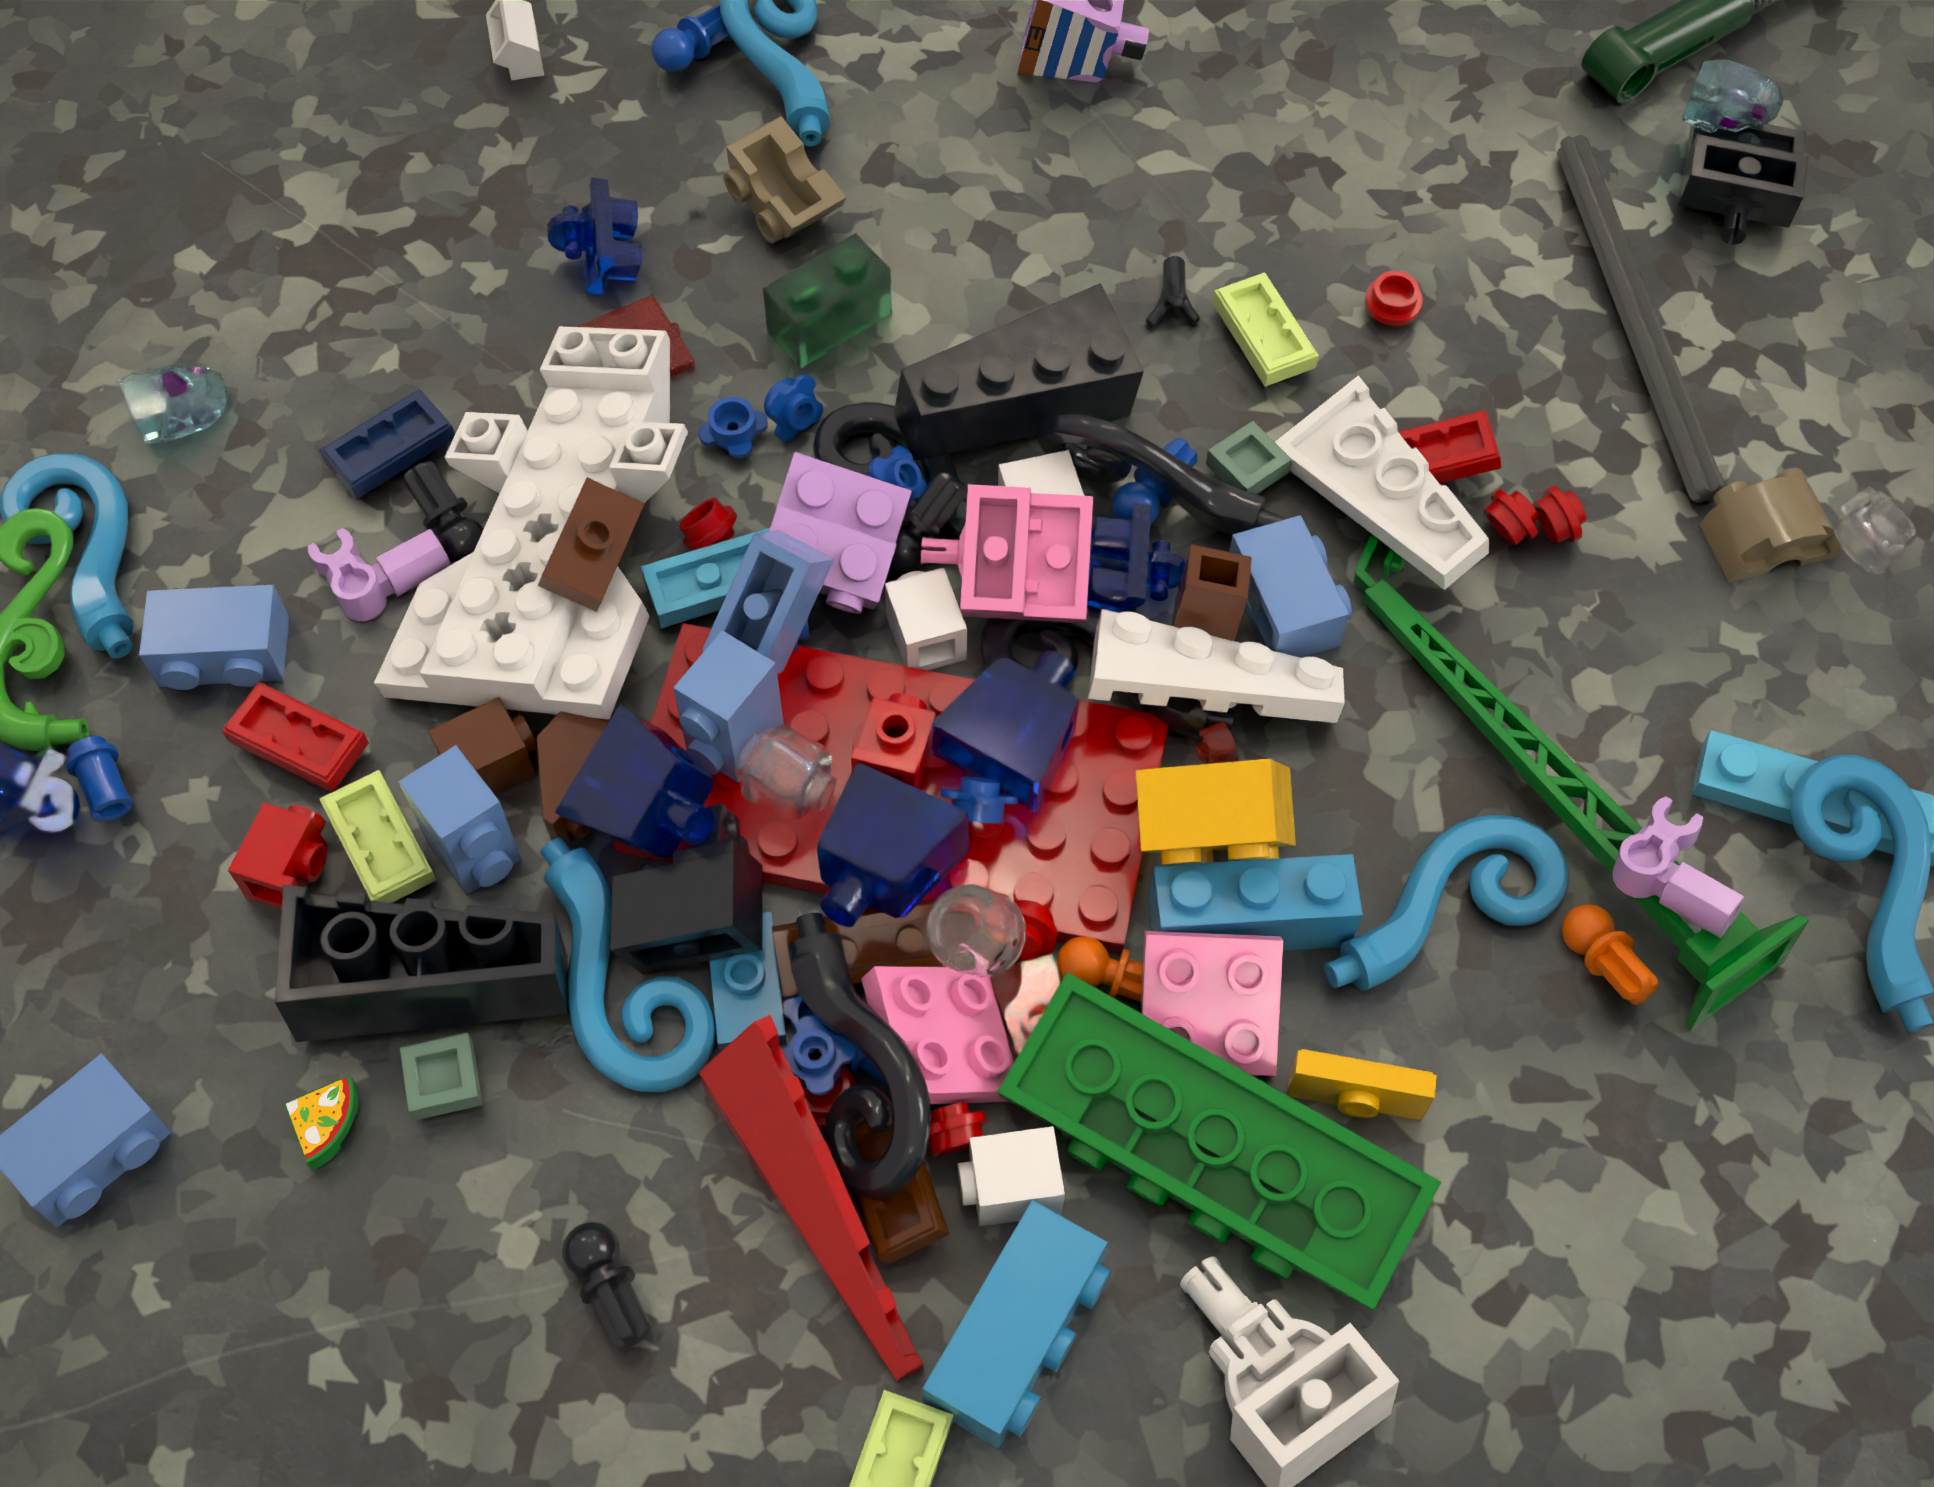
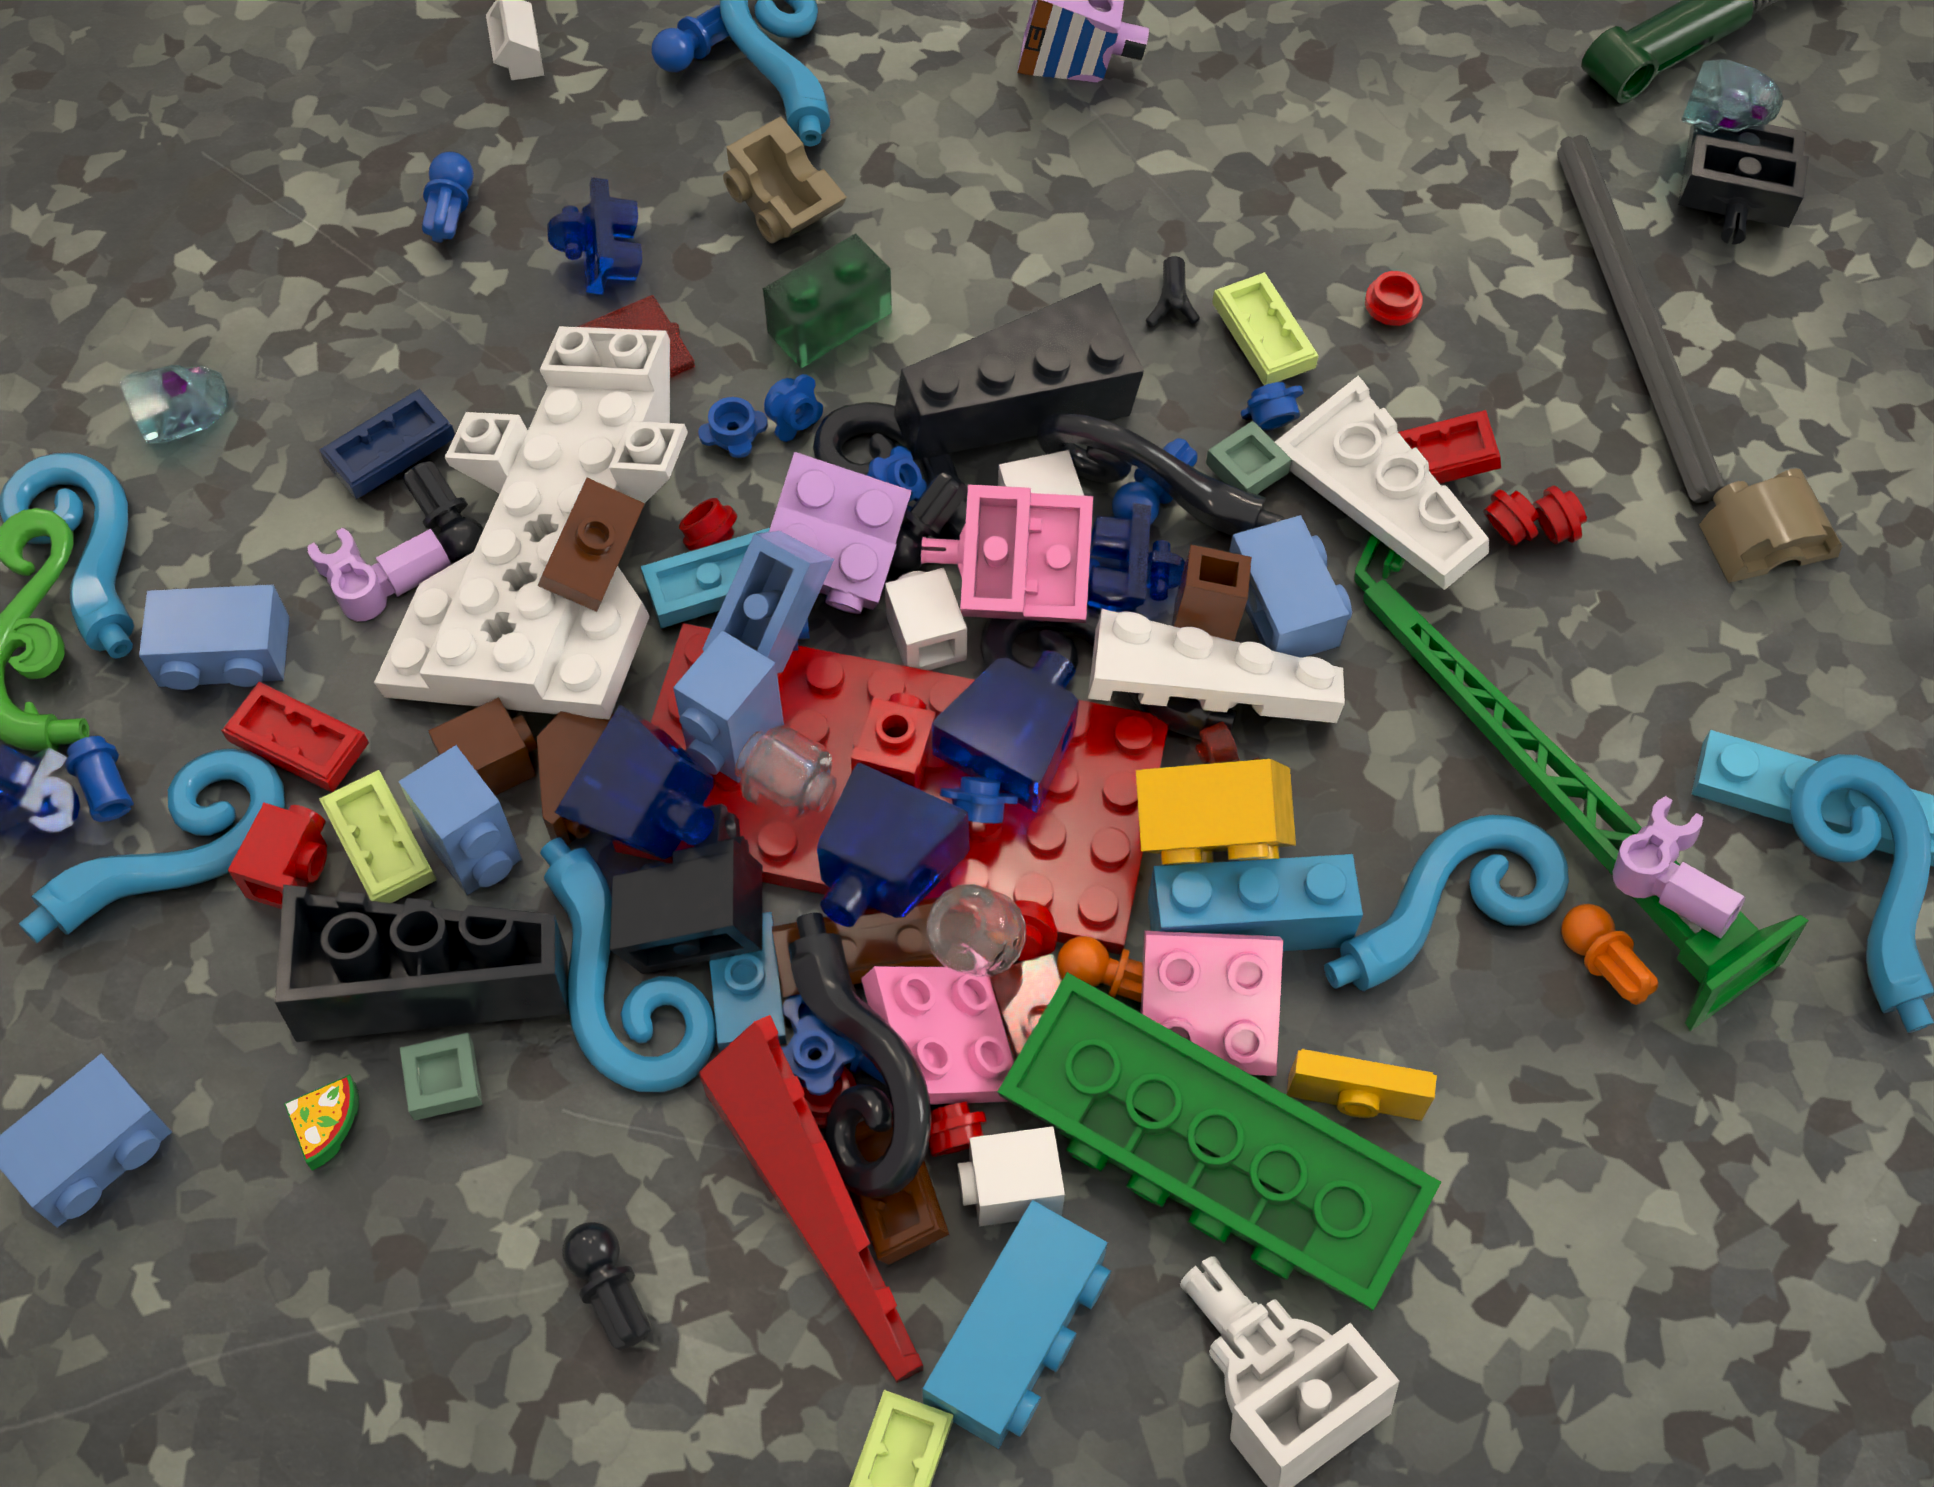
(93, 884): none -> dark azure plant
(446, 194): none -> blue axle
(1273, 405): none -> blue plate
(1873, 530): clear piece -> none

